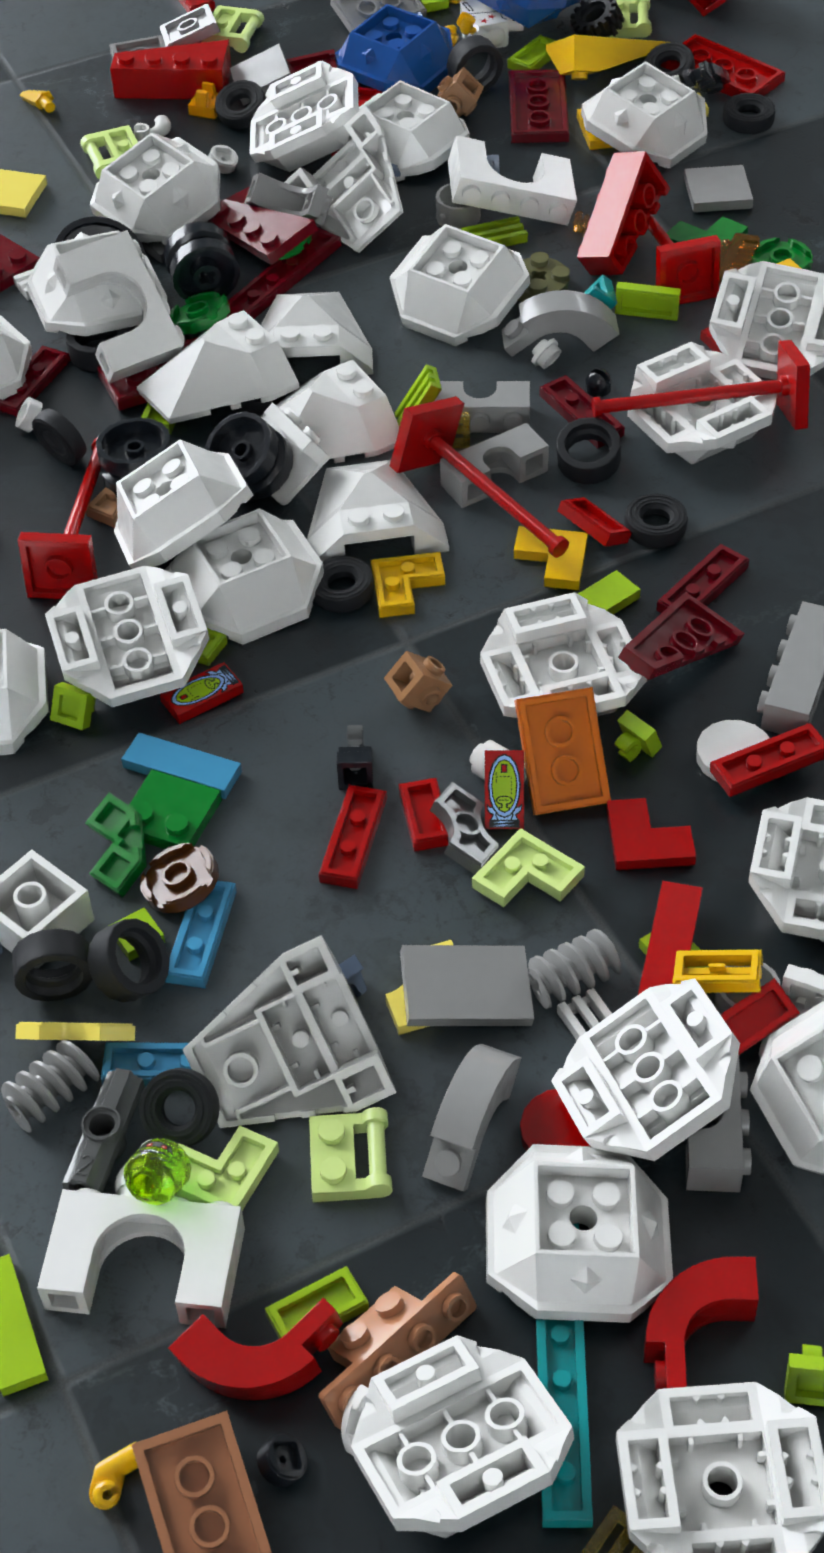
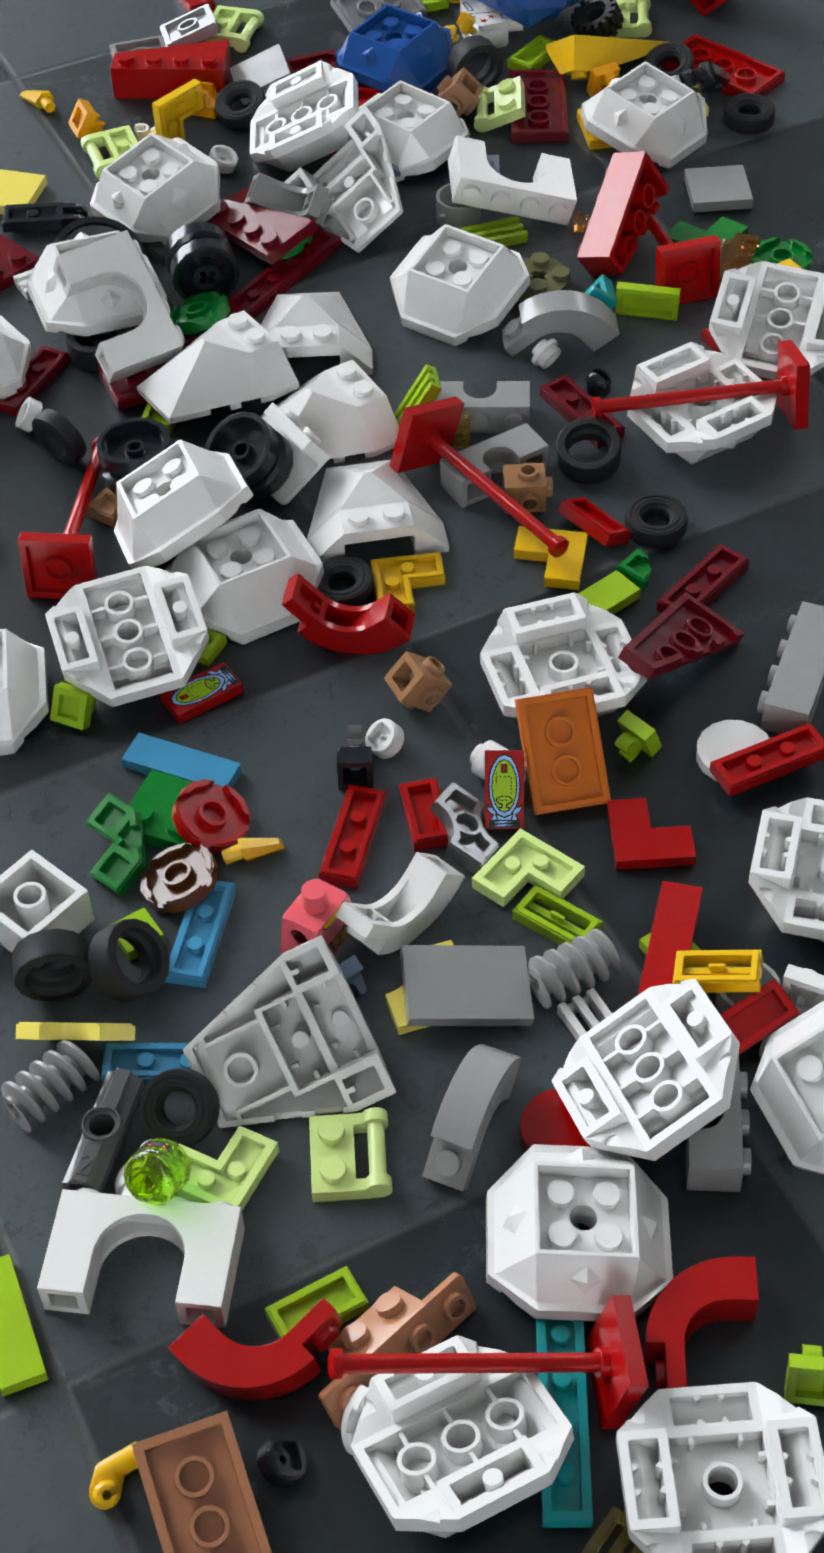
(41, 216): none -> black hinge
(85, 119): none -> light orange tile
(176, 107): none -> yellow tile
(210, 815): none -> red tile
(251, 849): none -> yellow bar
(315, 915): none -> coral torso
(344, 627): none -> red arch
(384, 738): none -> white tile
(407, 908): none -> white arch
(508, 104): none -> yellowish green plate
(527, 485): none -> medium nougat brick
(553, 924): none -> lime tile
(601, 77): none -> light orange tile
(611, 1357): none -> red tile
(636, 569): none -> green tile

